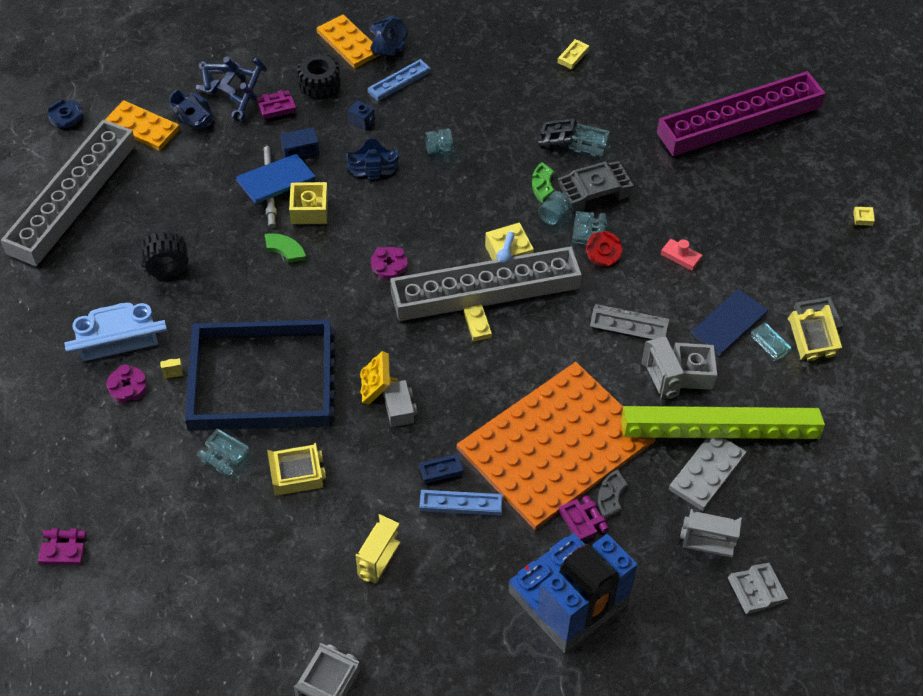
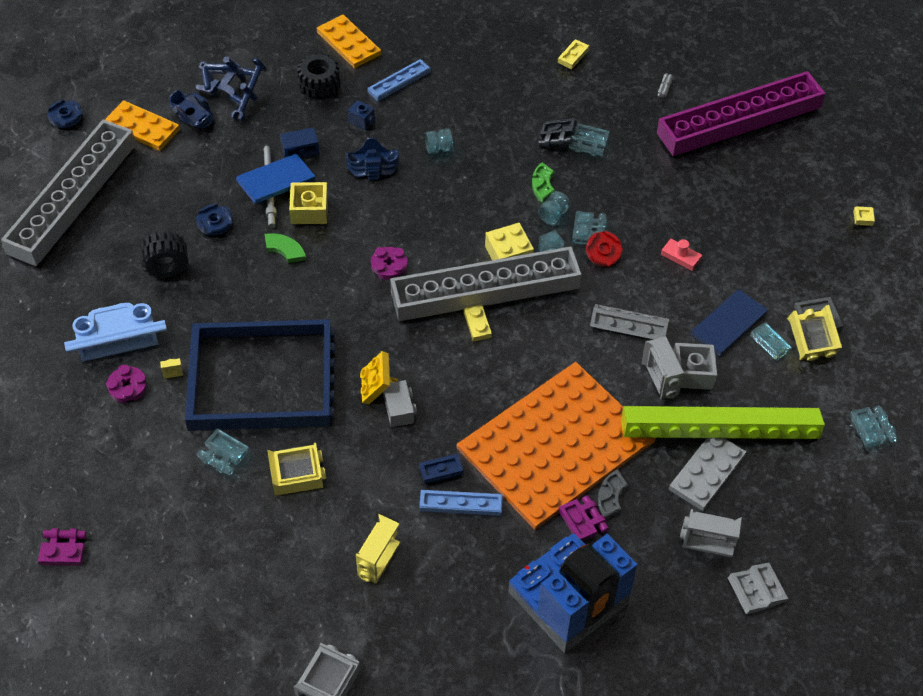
(214, 219): none -> dark blue plate
(276, 104): magenta plate -> none
(392, 43): dark blue piece -> none
(504, 255): light blue bar -> none
(550, 241): none -> clear light blue brick
(595, 182): dark grey plate -> none
(664, 87): none -> light grey piece
(868, 426): none -> clear light blue plate

